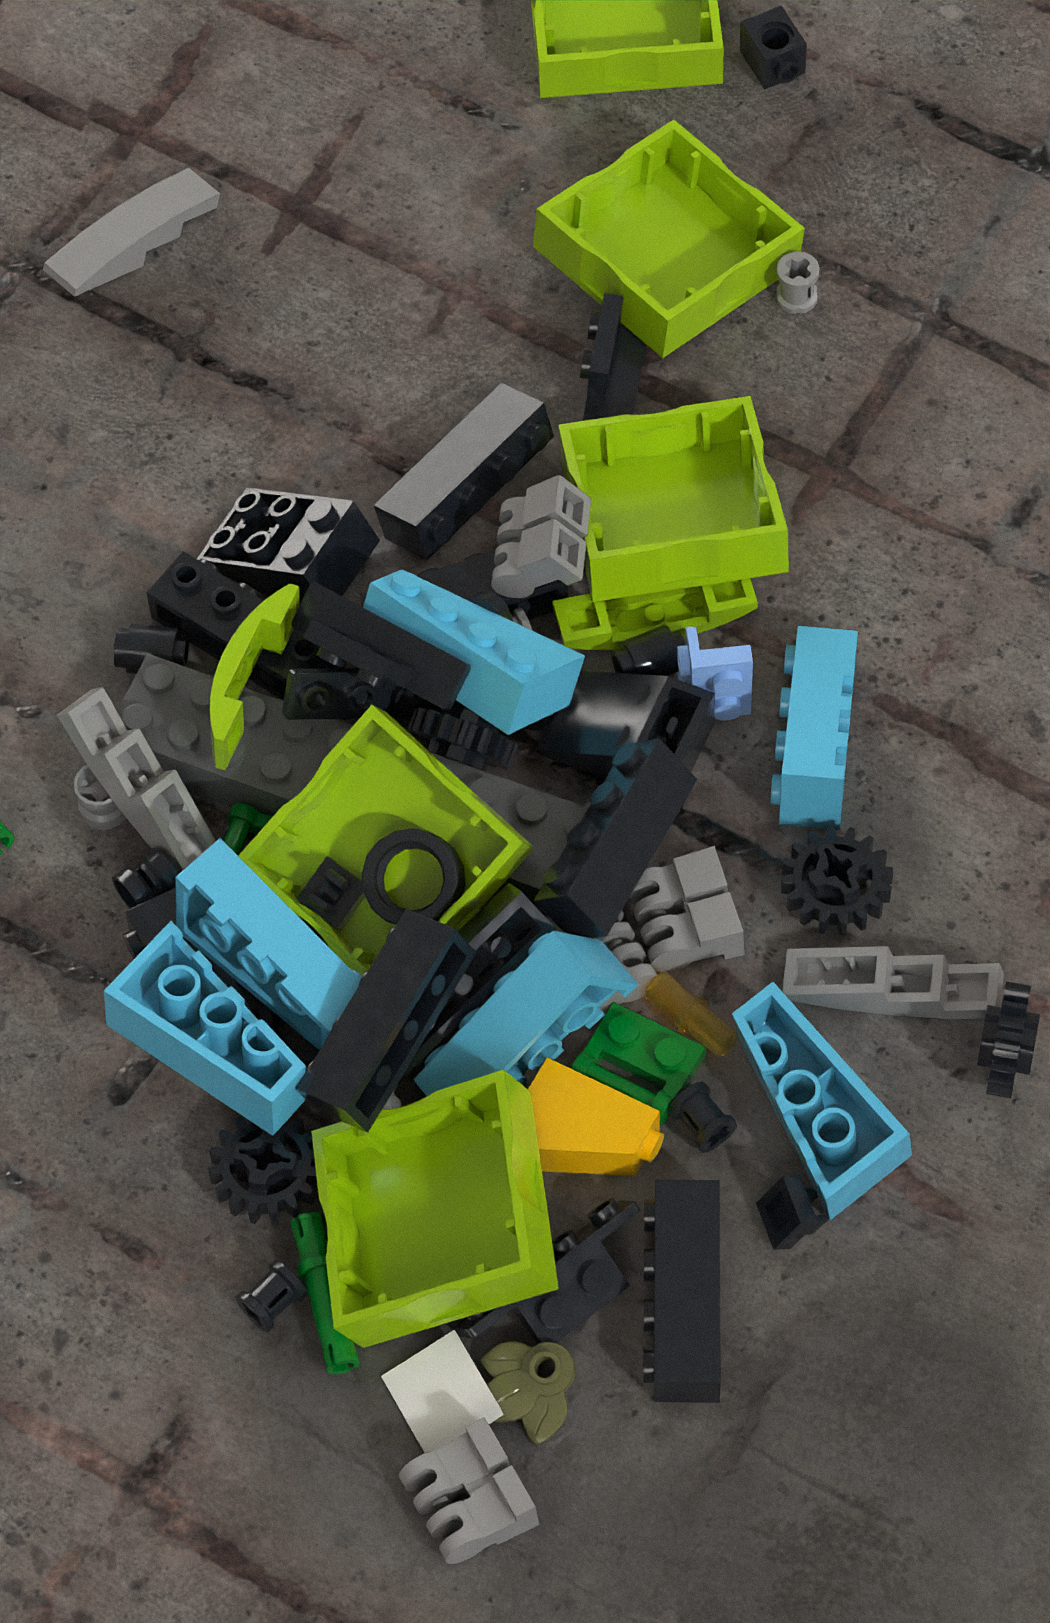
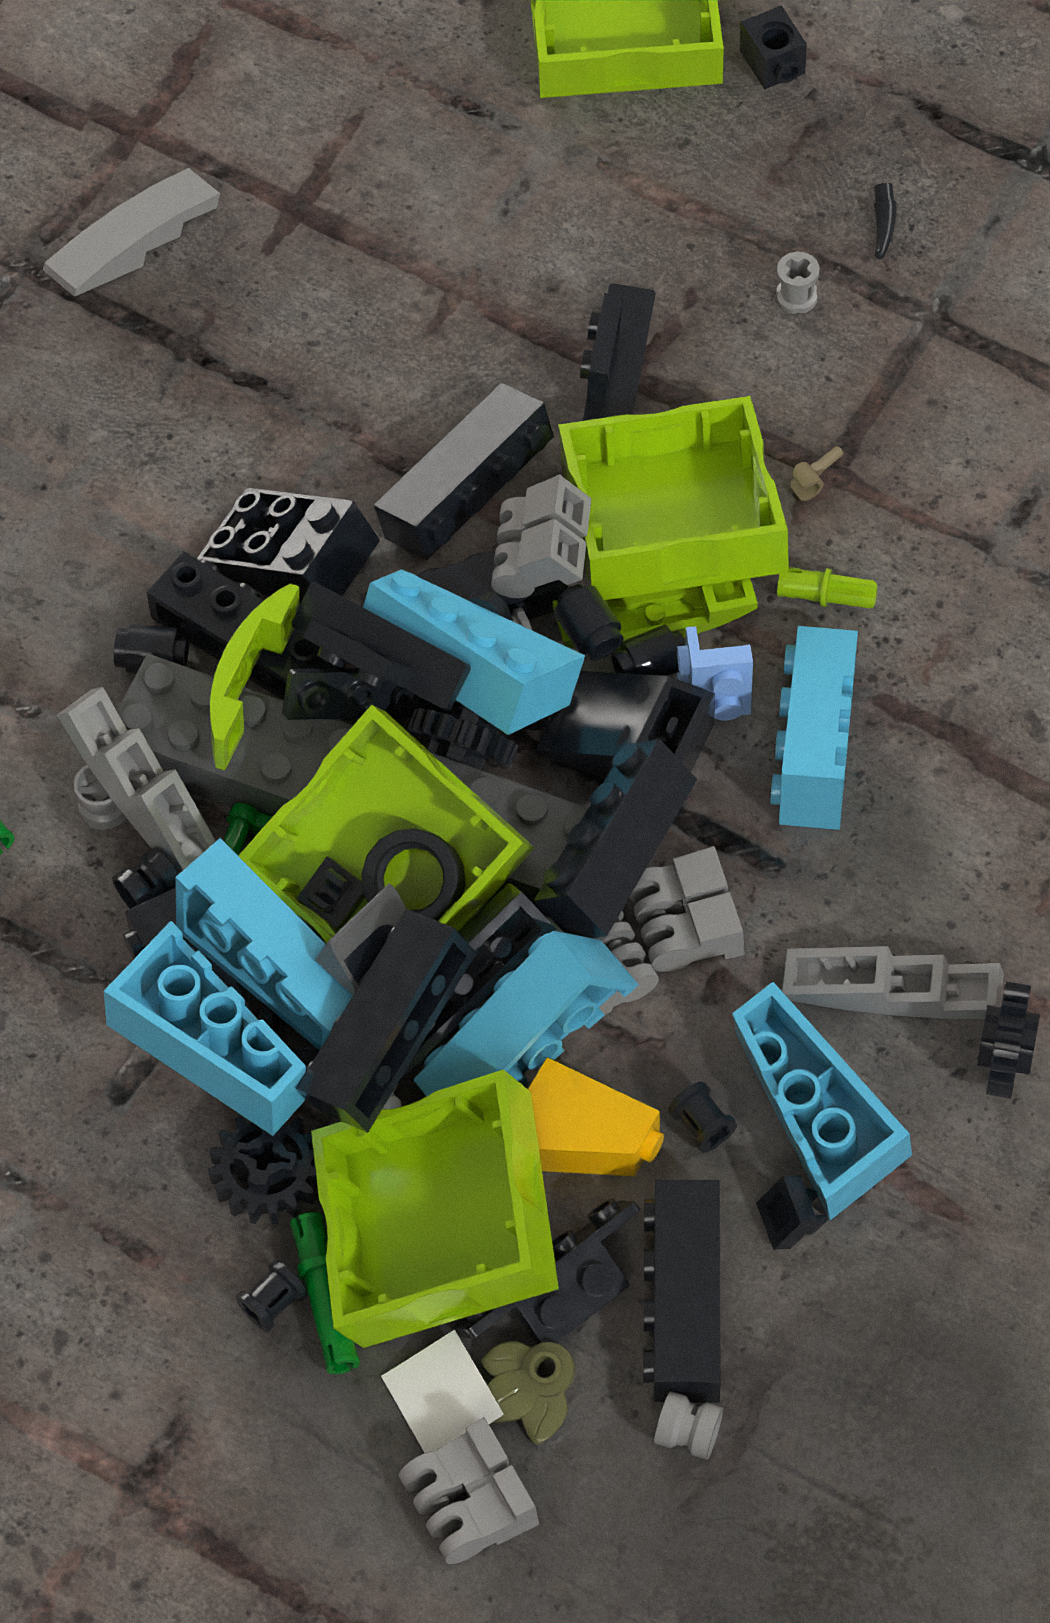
(358, 943): none -> dark grey slope
(588, 621): none -> black brick
(645, 1051): green plate -> none
(667, 236): lime tile -> none
(688, 1425): none -> light grey wheel
(690, 1014): clear yellow axle -> none
(806, 477): none -> dark tan hand
(827, 587): none -> lime axle
(830, 898): black gear -> none
(885, 214): none -> black helmet

